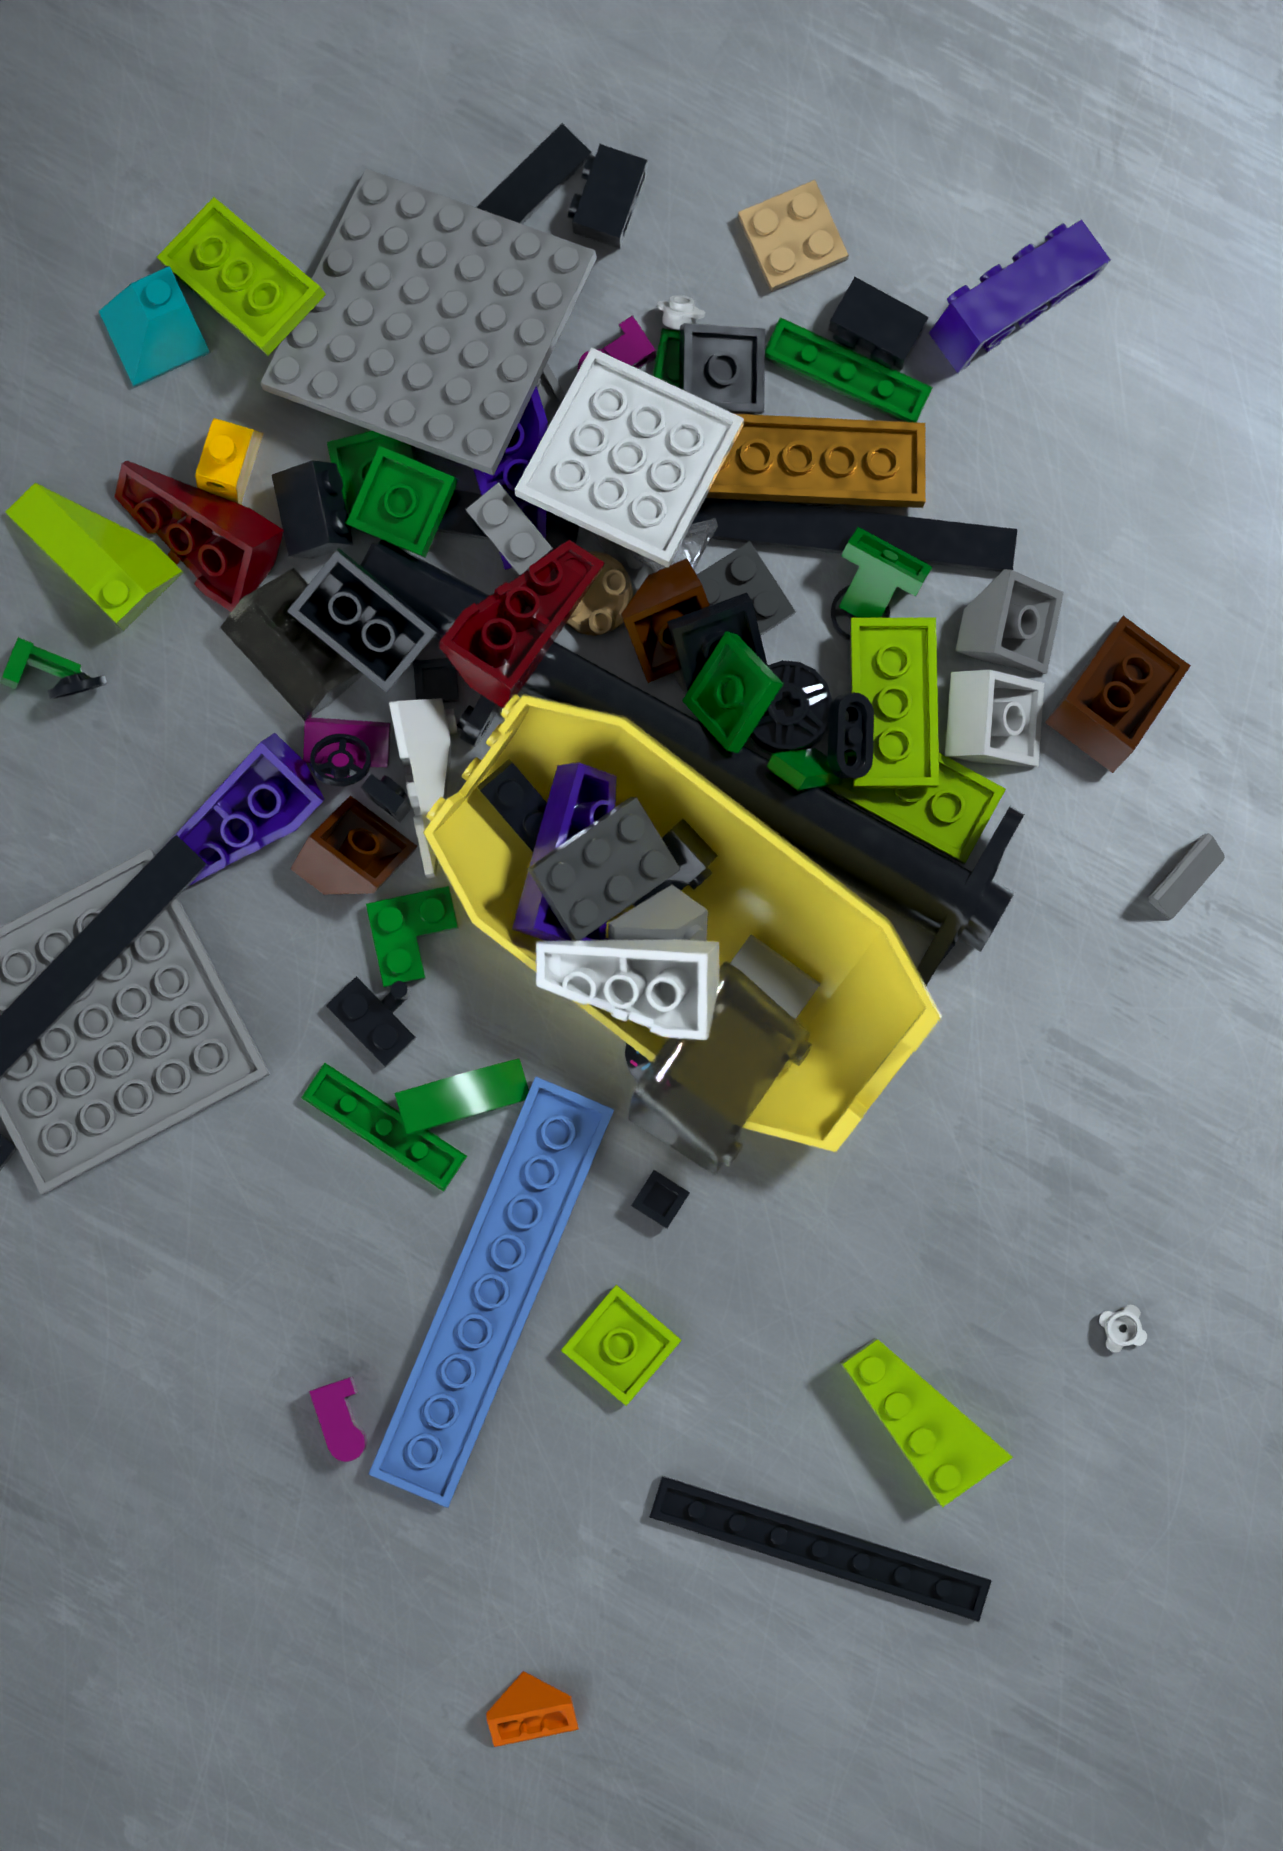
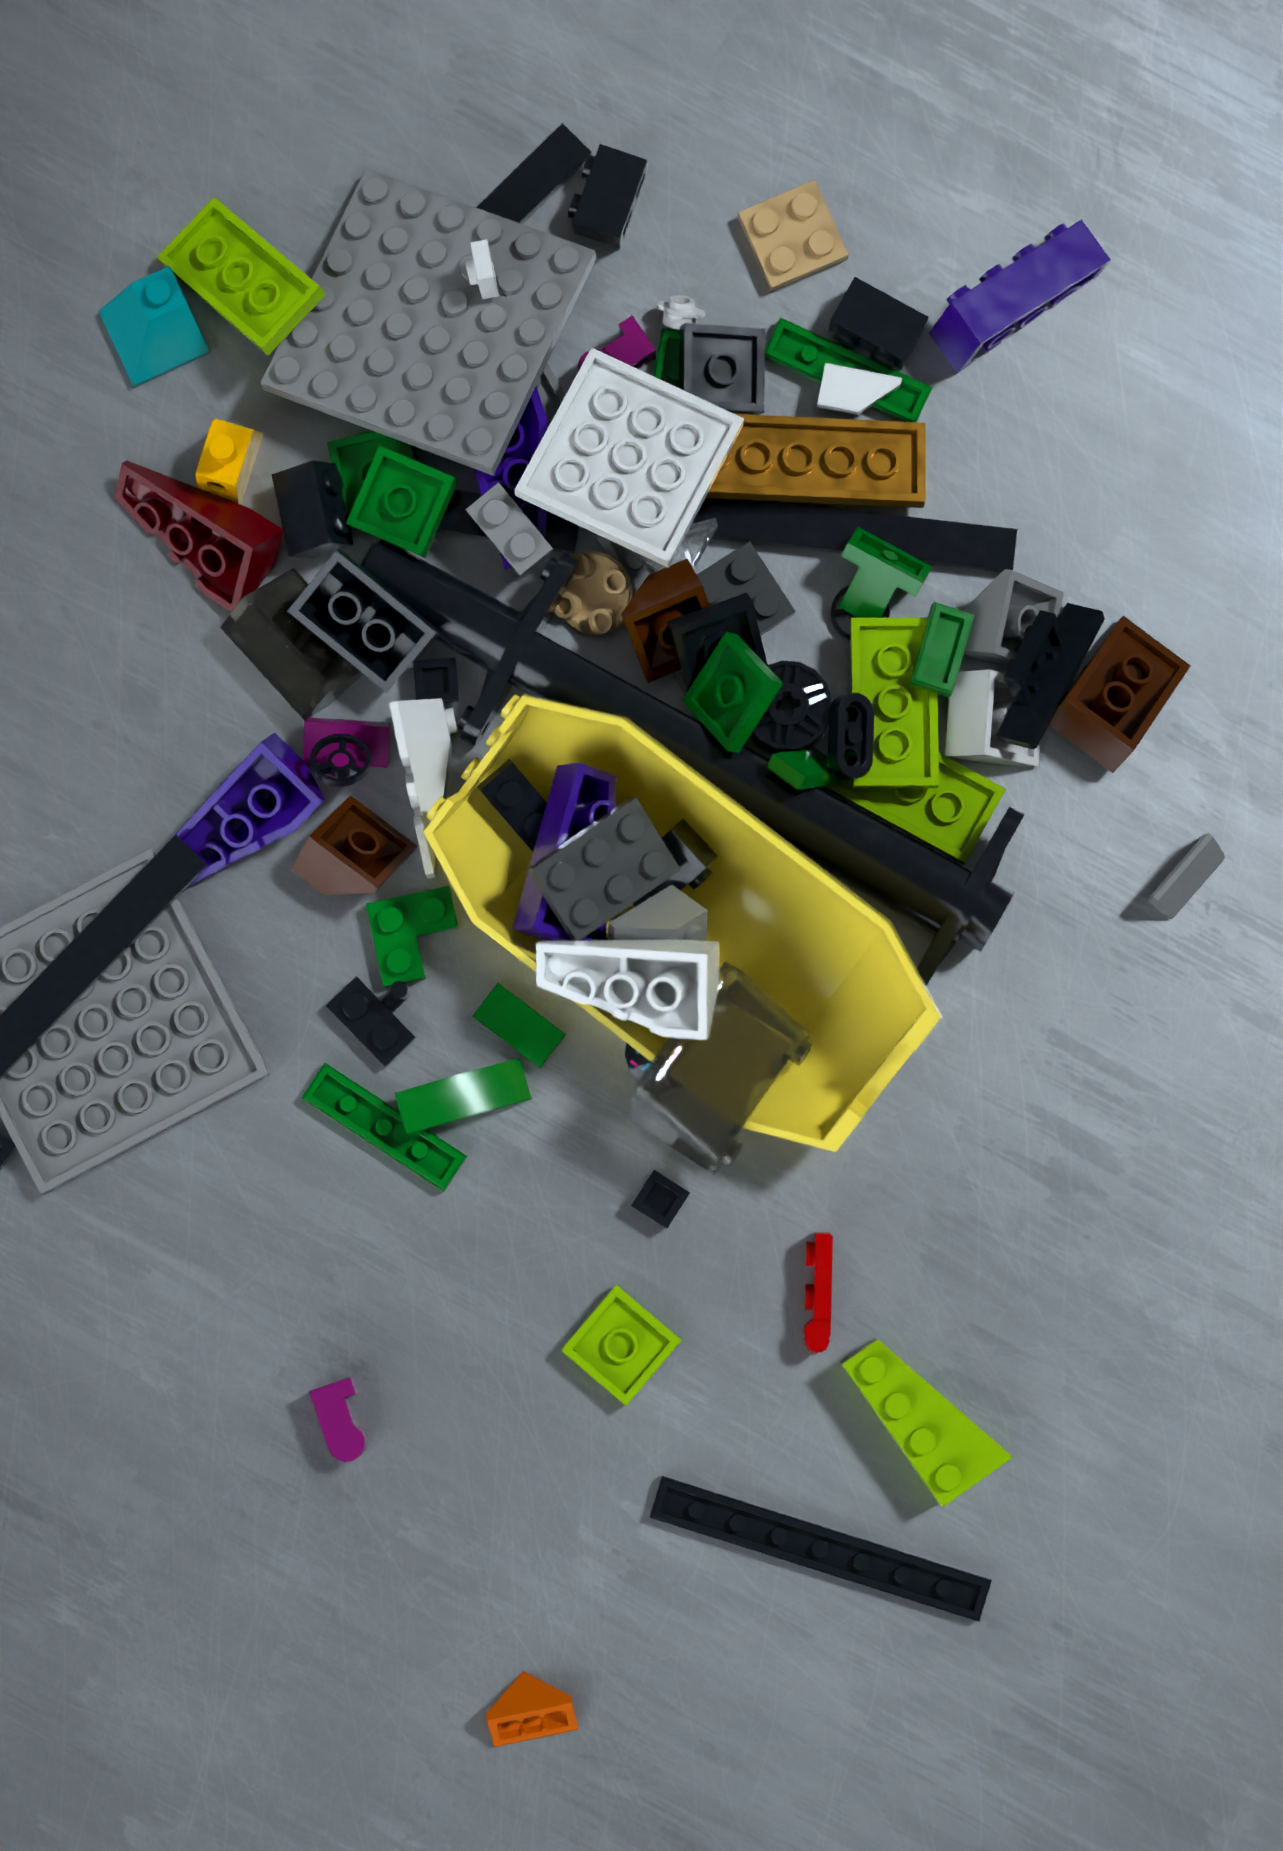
(72, 680): green piece -> none
(102, 557): lime wedge -> none
(387, 795): black plate -> none
(481, 269): none -> white plate
(491, 1292): medium blue plate -> none
(511, 630): dark red wedge -> none
(519, 1025): none -> green tile
(775, 975): light grey slope -> none
(819, 1294): none -> red hinge
(853, 389): none -> white tile
(941, 649): none -> green tile
(1045, 669): none -> black bracket
(1134, 1334): white plate -> none

